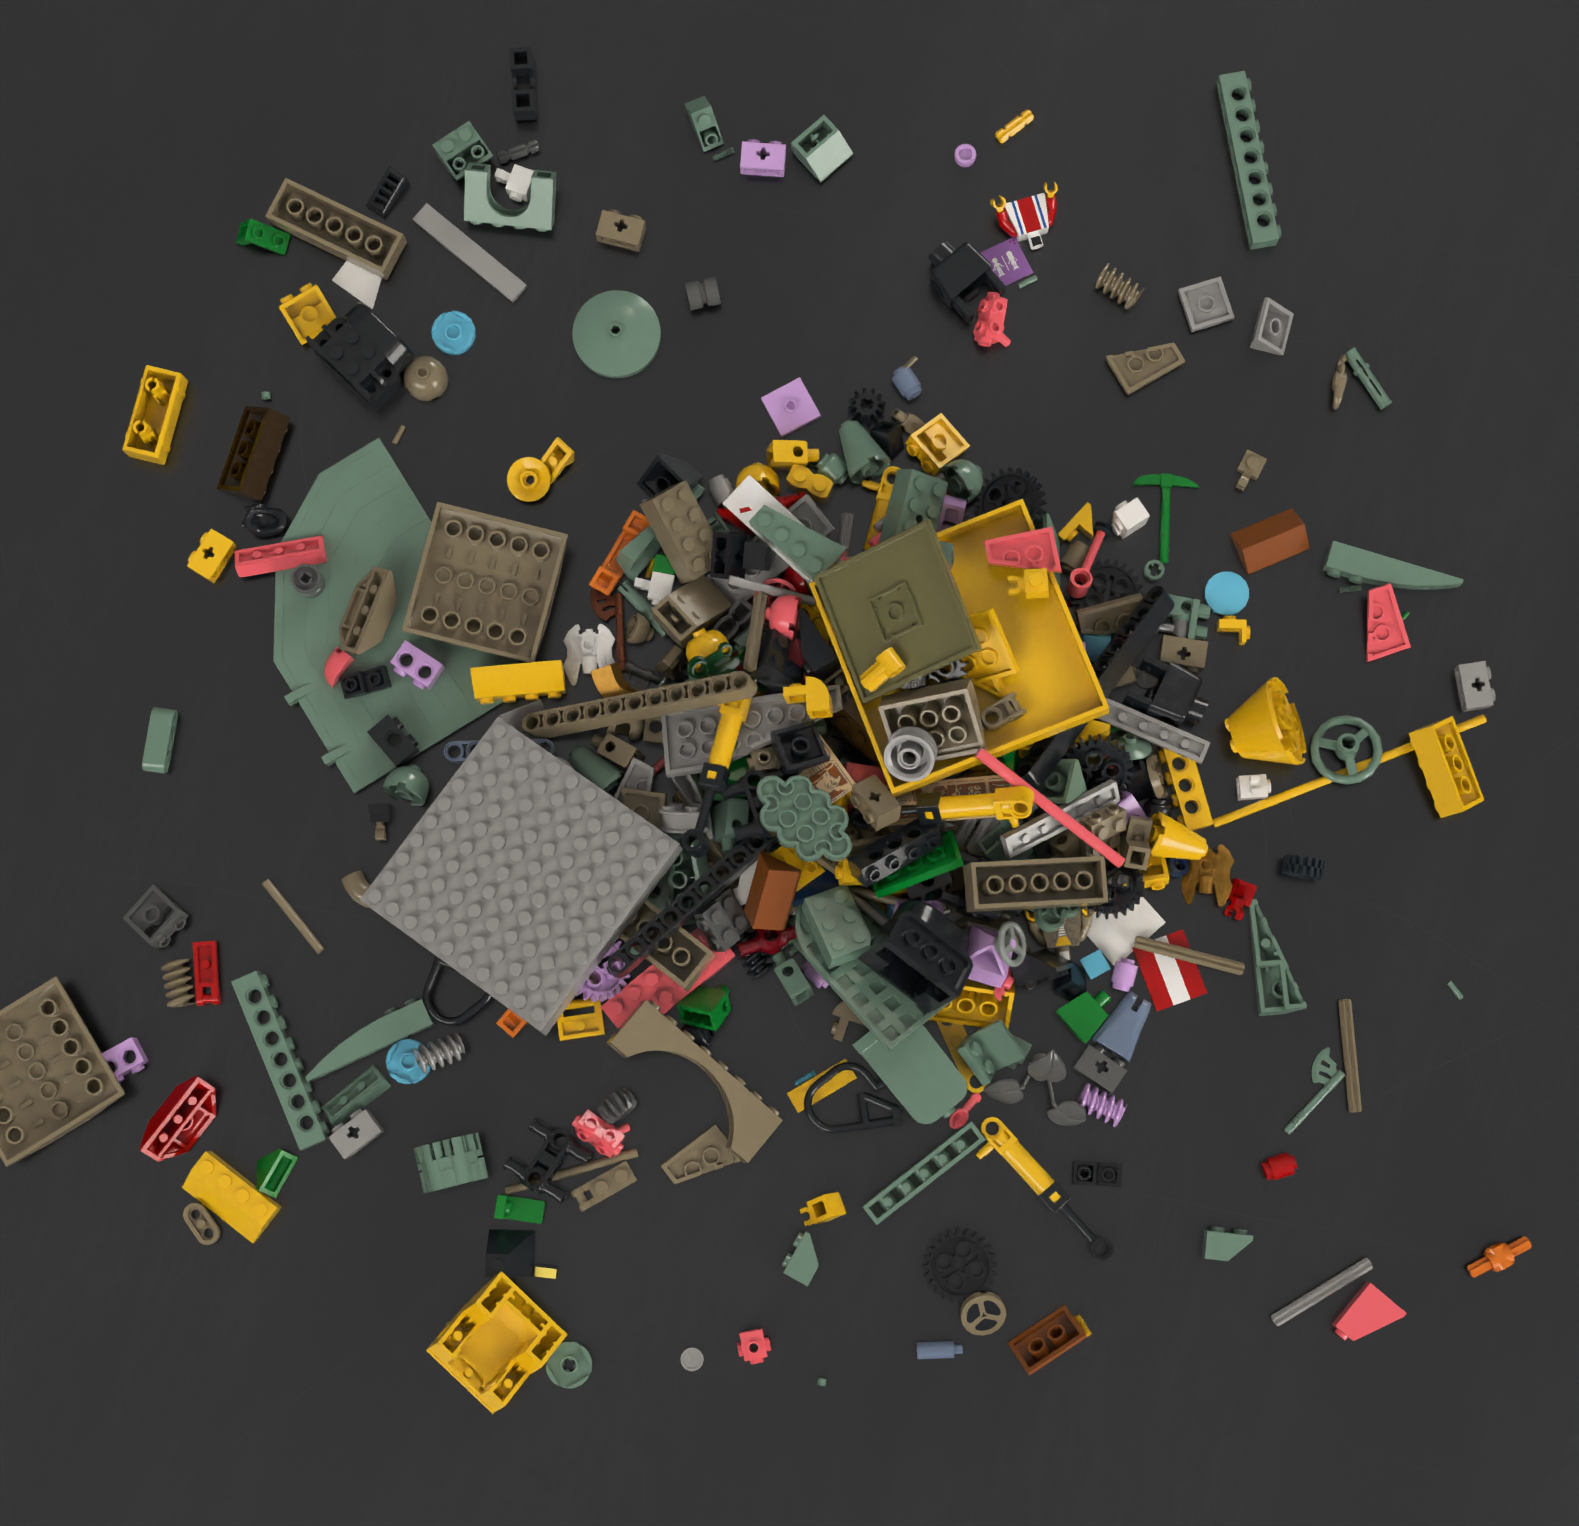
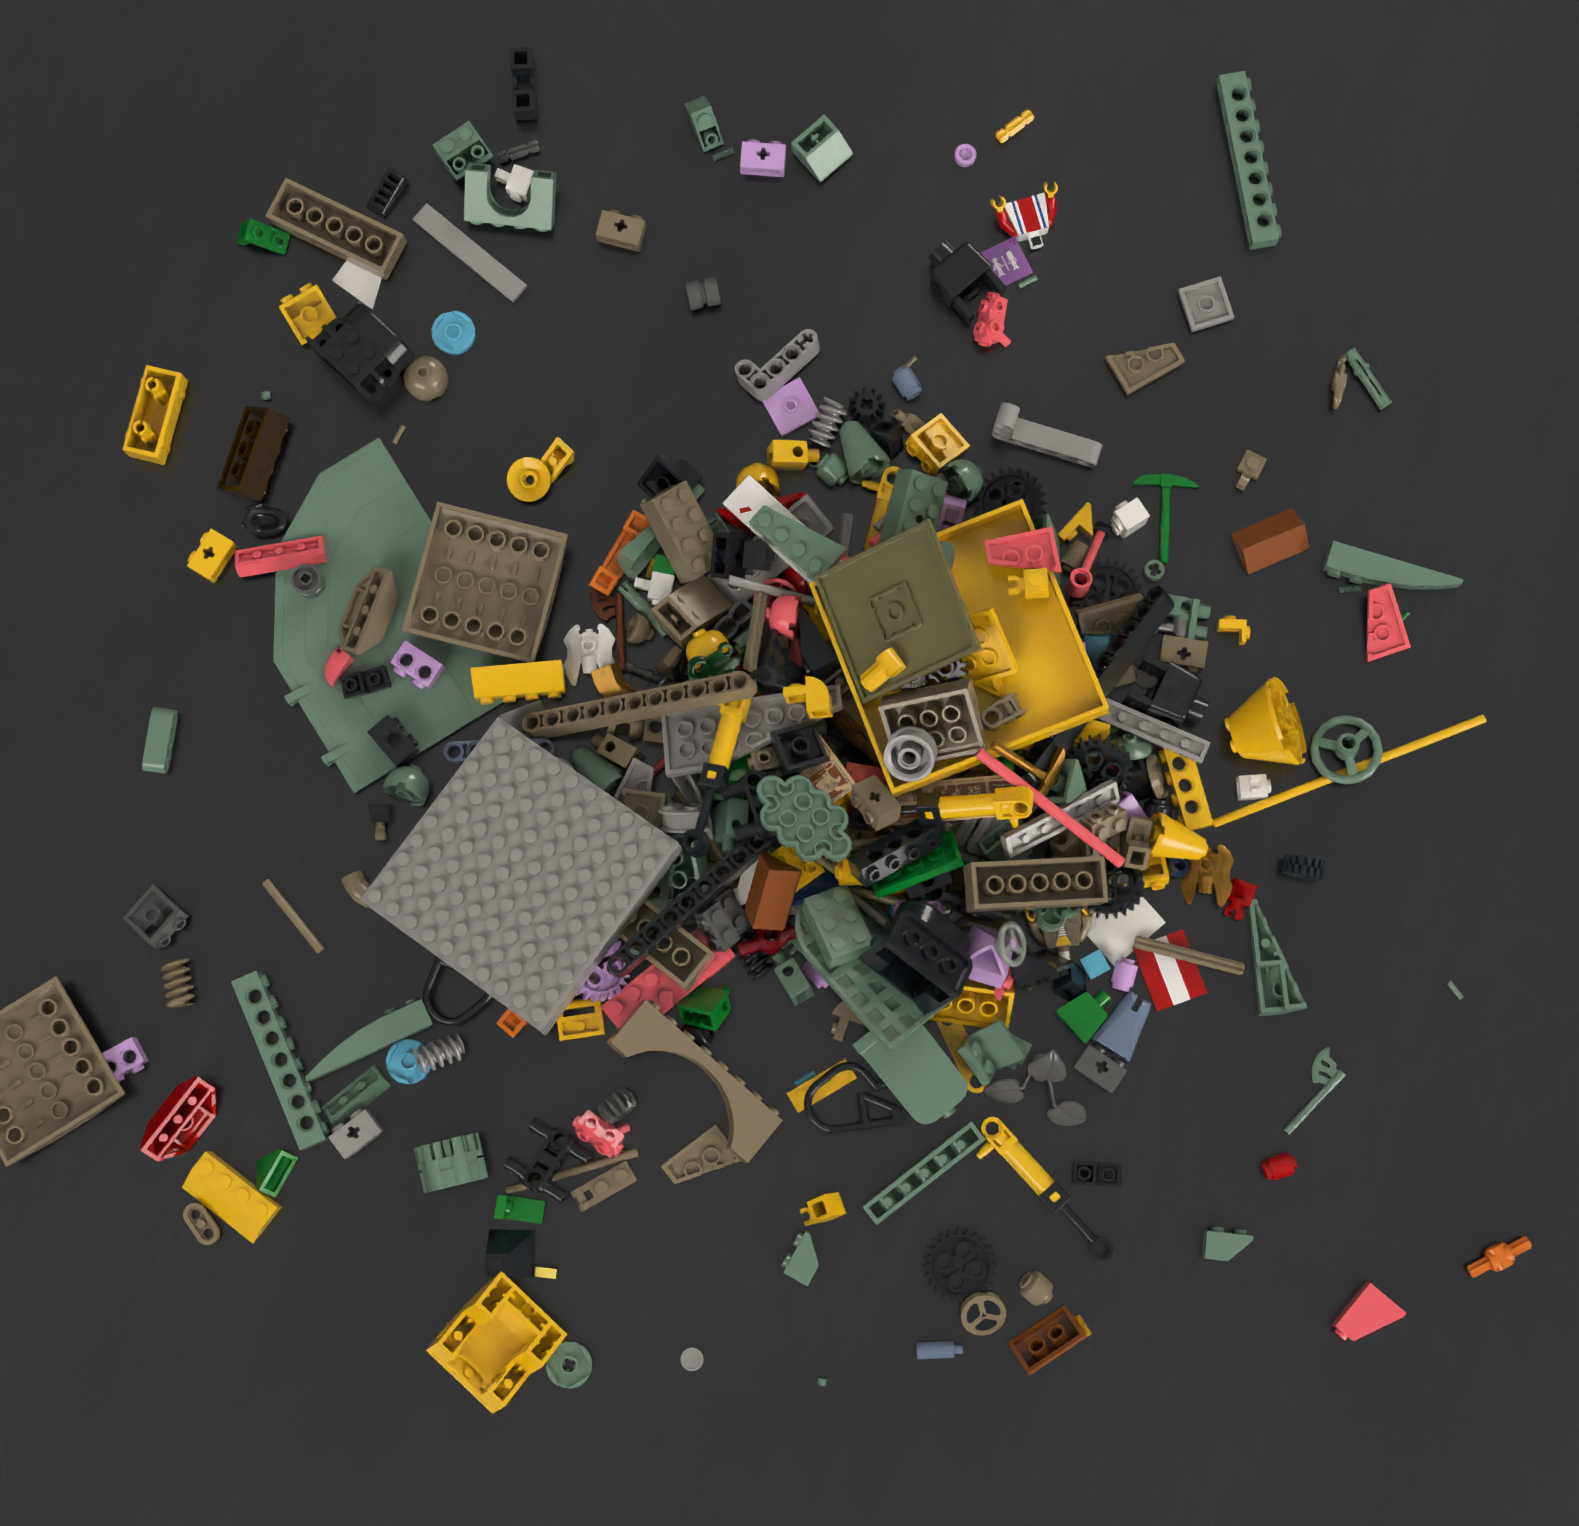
(206, 972): red plate -> none
(619, 353): sand green dish -> none
(720, 489): light grey brick -> none
(753, 1336): coral brick -> none
(803, 346): none -> light grey beam
(816, 485): yellow brick -> none
(827, 422): none -> light grey piece
(961, 1115): coral piece -> none
(1036, 1288): none -> dark tan head
(1044, 438): none -> light grey beam
(1047, 778): none -> pearl gold piece
(1101, 1104): lavender piece -> none
(1118, 287): dark tan piece -> none
(1226, 593): medium azure tile -> none
(1271, 328): light grey slope -> none
(1321, 1292): light grey axle -> none
(1350, 1055): dark tan axle -> none
(1446, 767): yellow slope -> none
(1470, 697): light grey brick -> none

